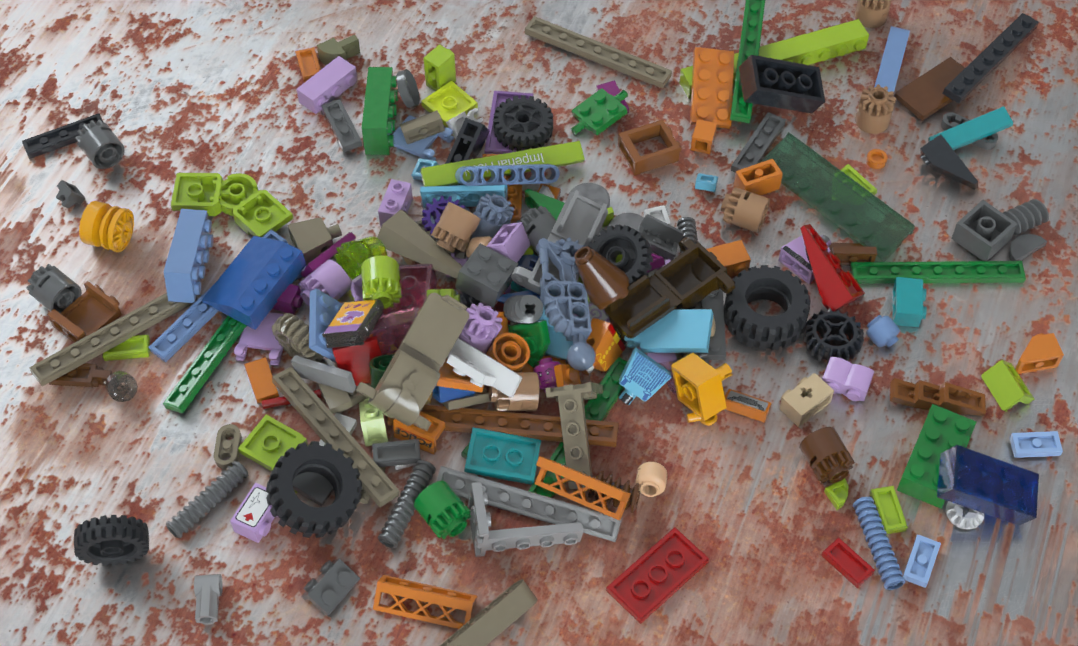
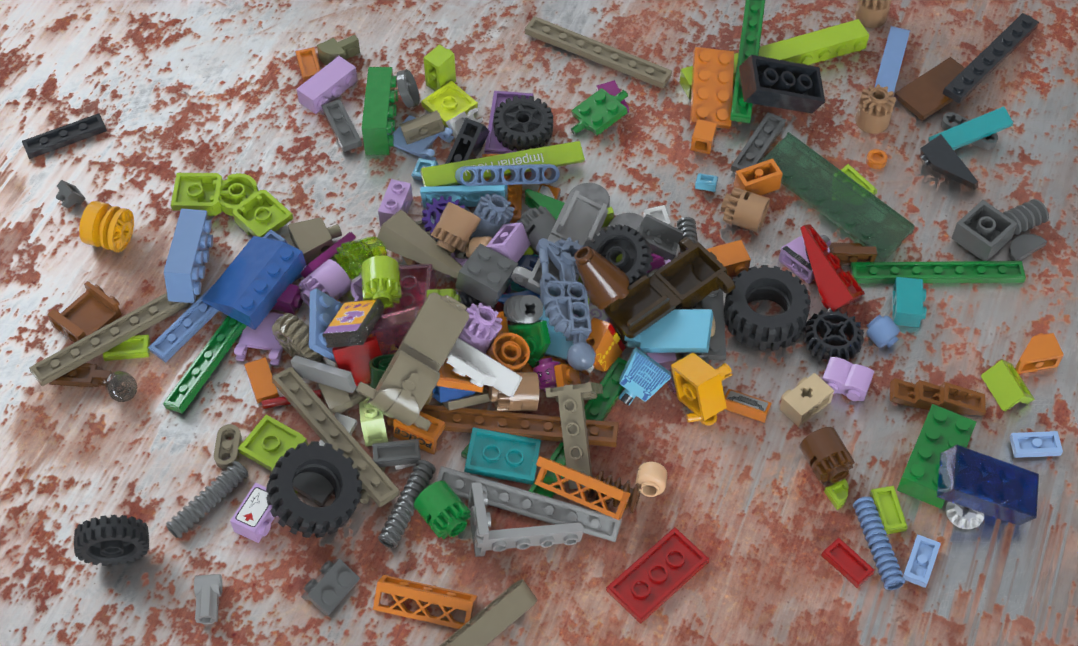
(53, 288): dark grey gear -> none
(100, 144): dark grey gear -> none
(641, 164): dark orange window -> none

